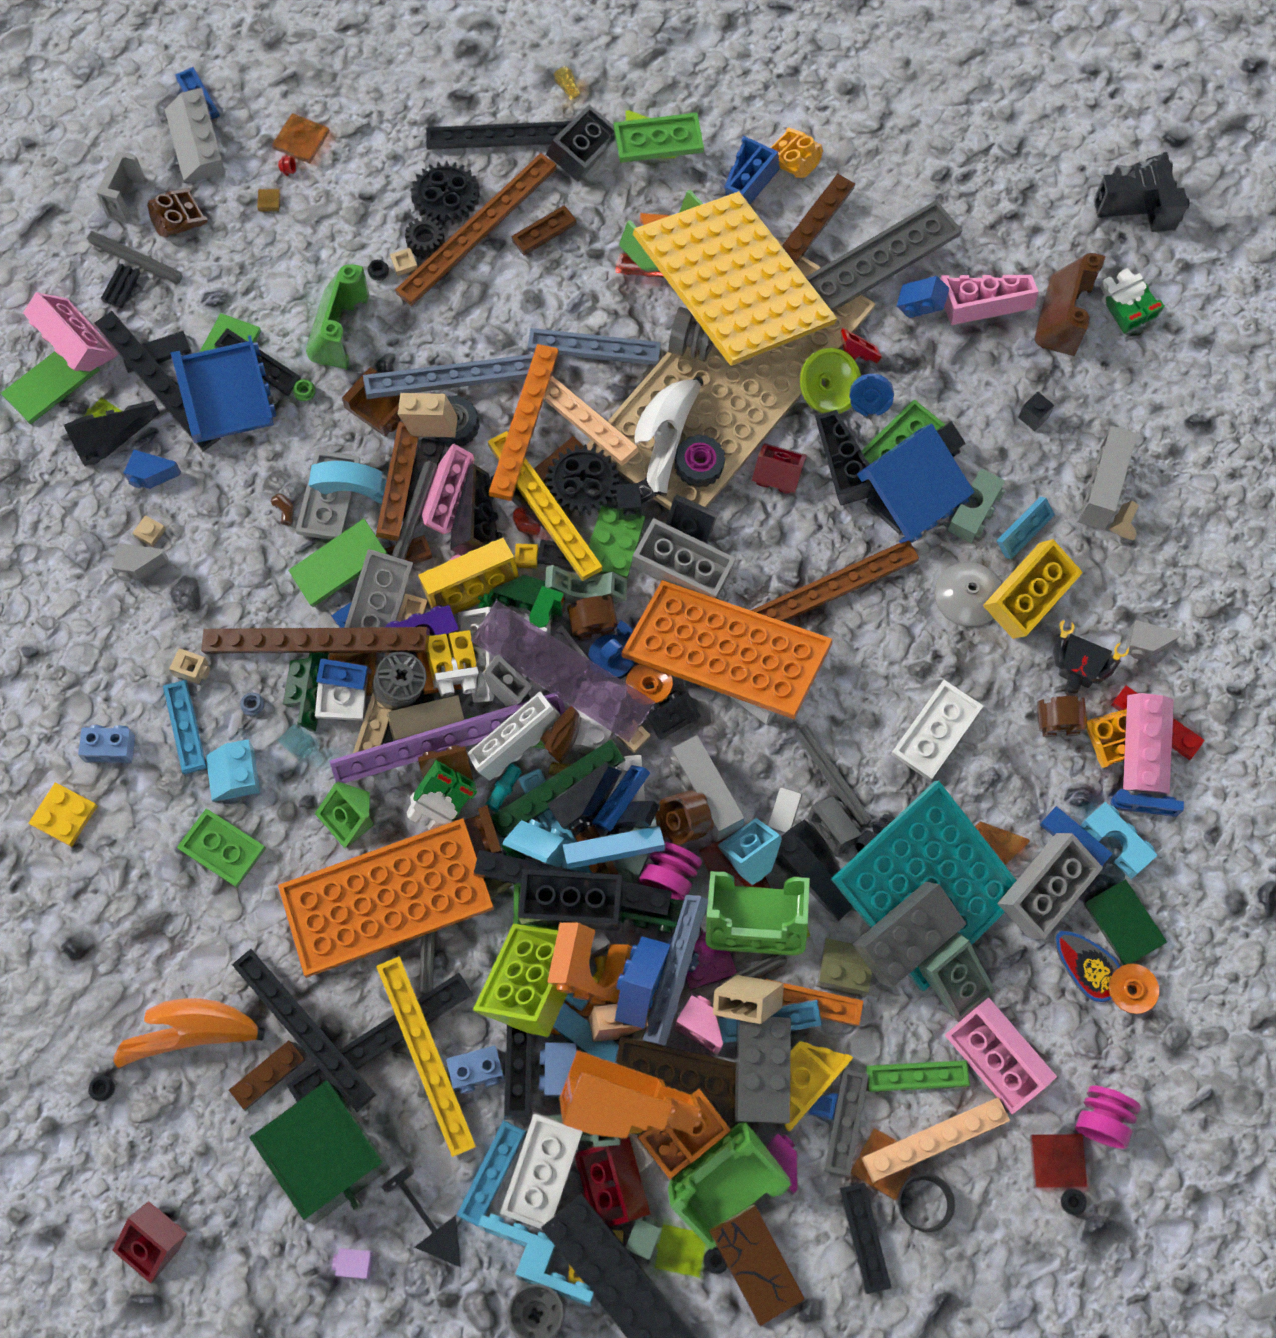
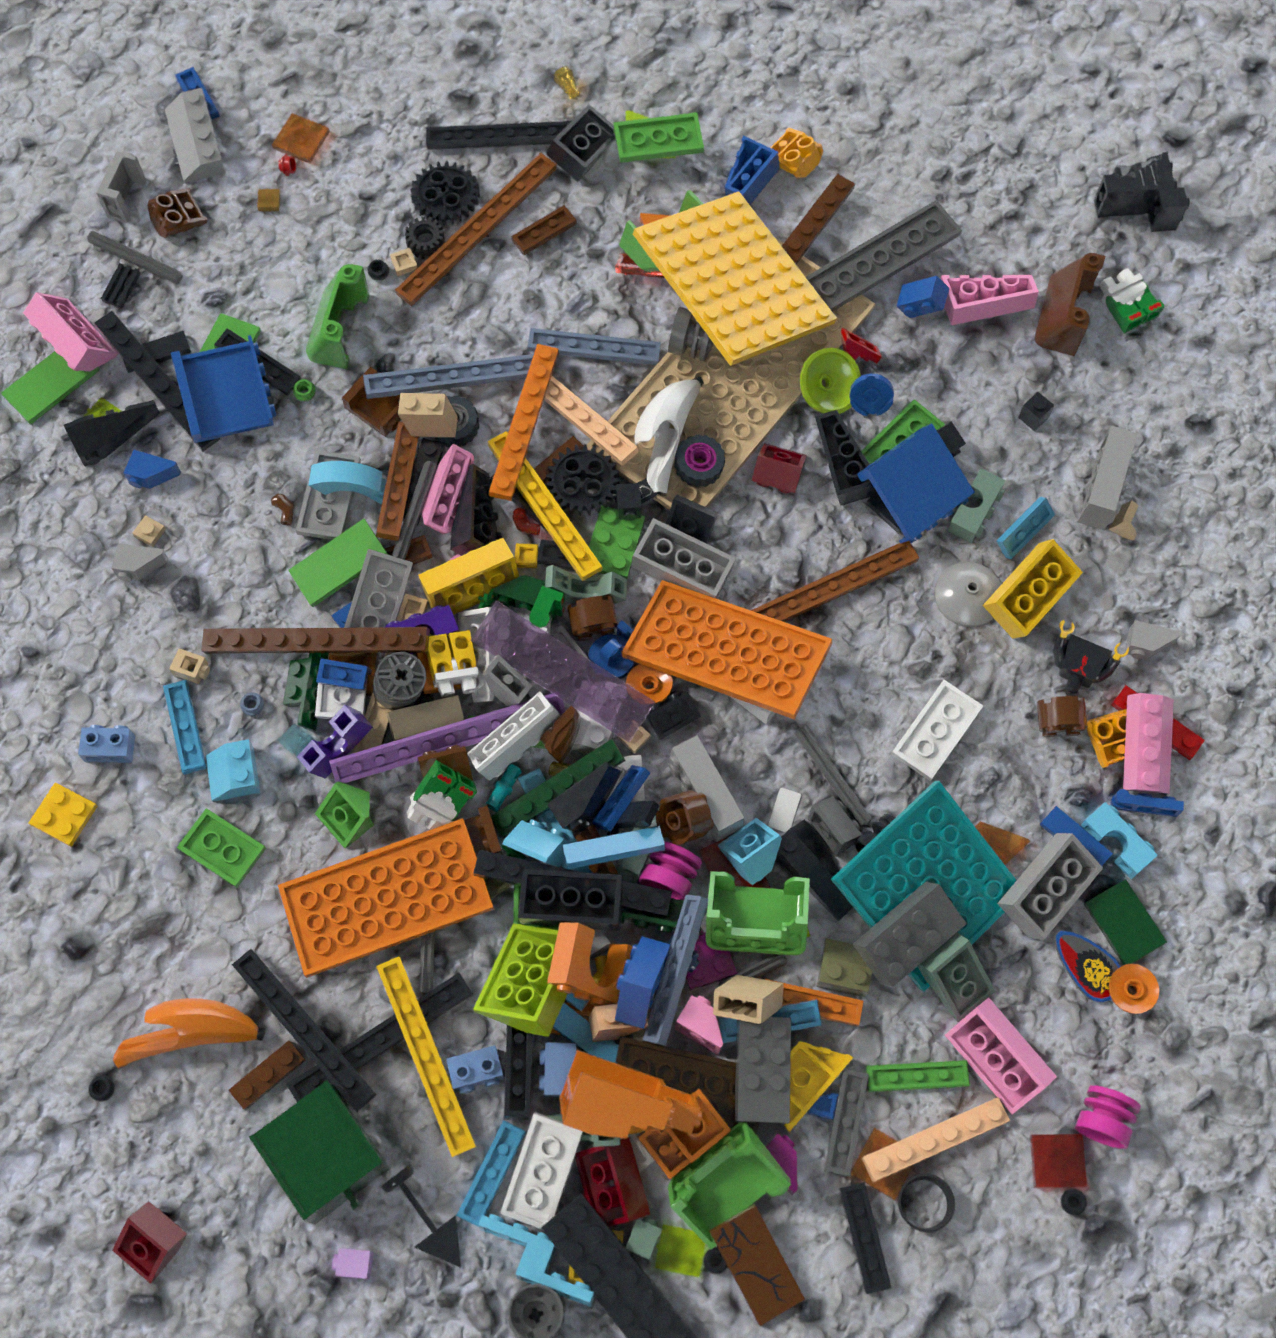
(349, 730): none -> dark purple arch

